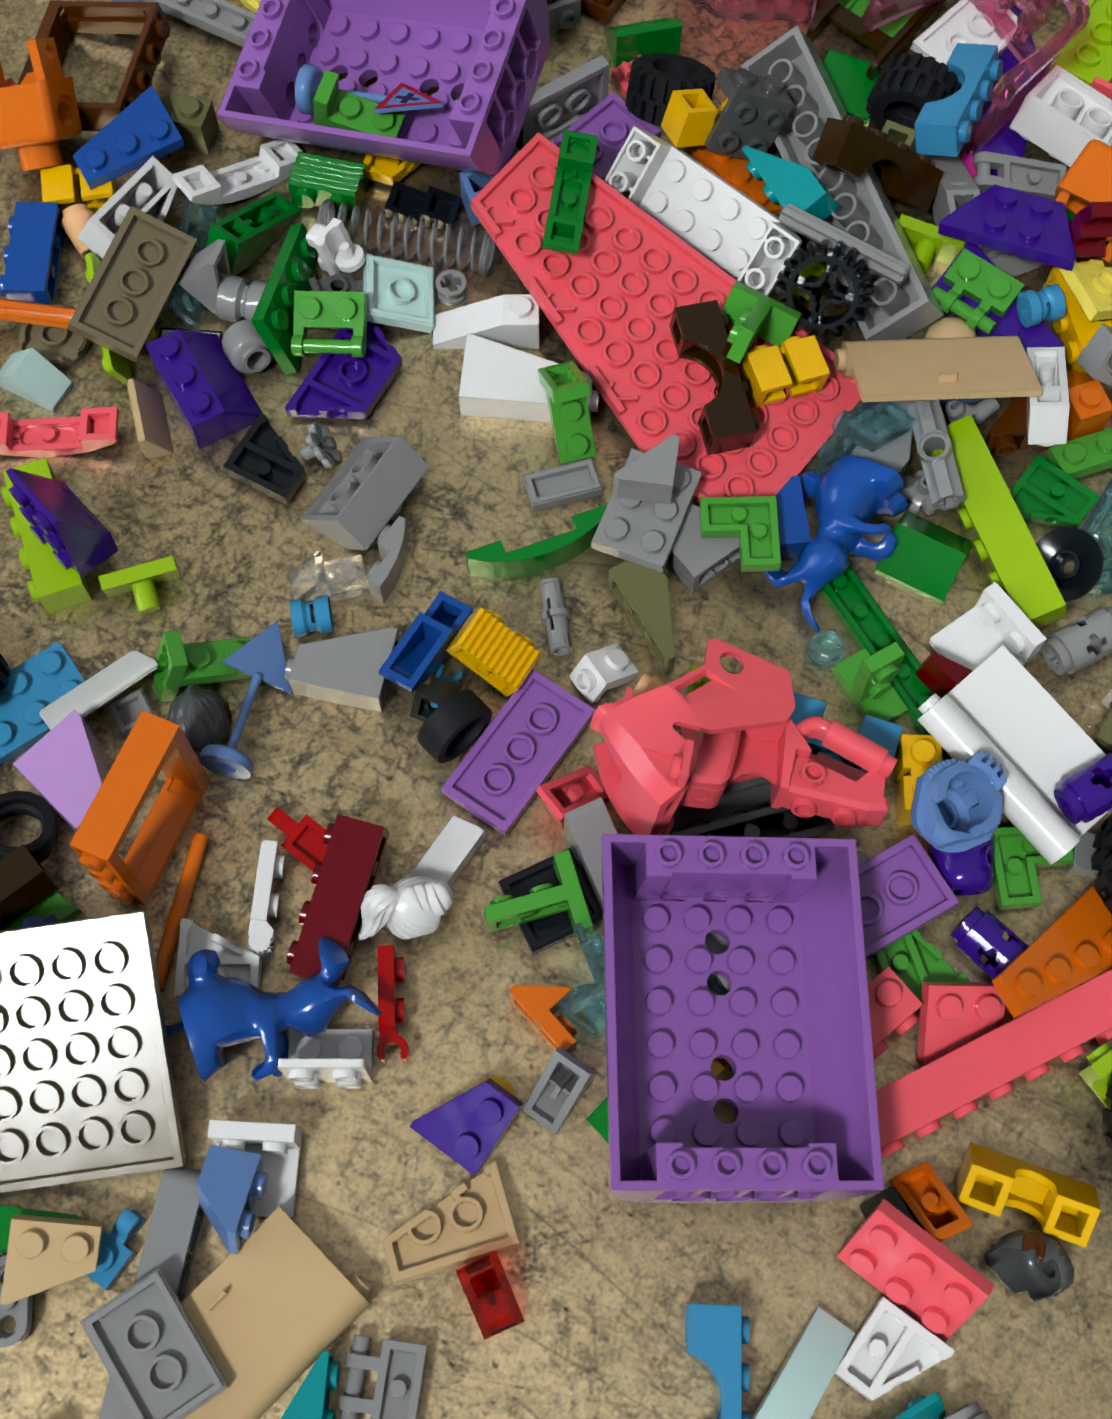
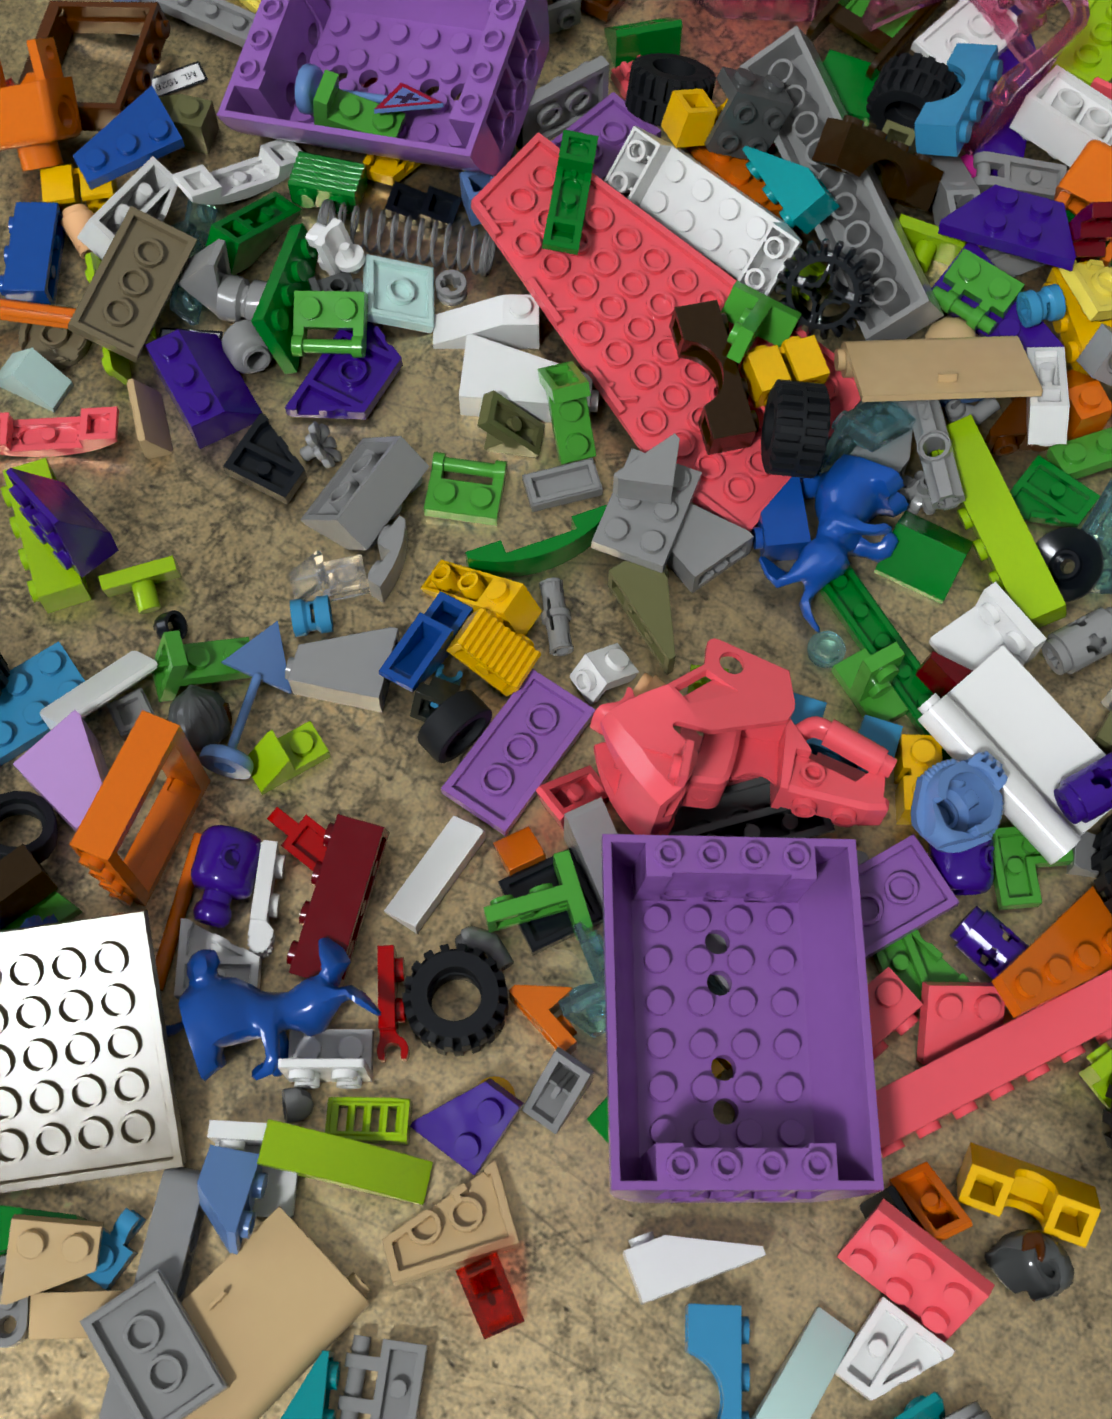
(60, 1312): none -> tan slope
(177, 620): none -> black hinge
(179, 79): none -> white sticker
(225, 871): none -> dark purple piece
(286, 757): none -> lime slope
(296, 1104): none -> light grey hinge
(344, 1162): none -> lime slope
(403, 1119): none -> lime slope
(408, 907): white hair -> none
(446, 967): none -> black tyre
(464, 499): none -> bright green plate
(485, 591): none -> yellow slope
(488, 942): none -> light grey arm
(509, 427): none -> olive slope
(519, 851): none -> orange slope
(676, 1262): none -> white slope
(749, 519): bright green plate -> none
(795, 428): none -> black tyre
(817, 230): light grey axle -> none

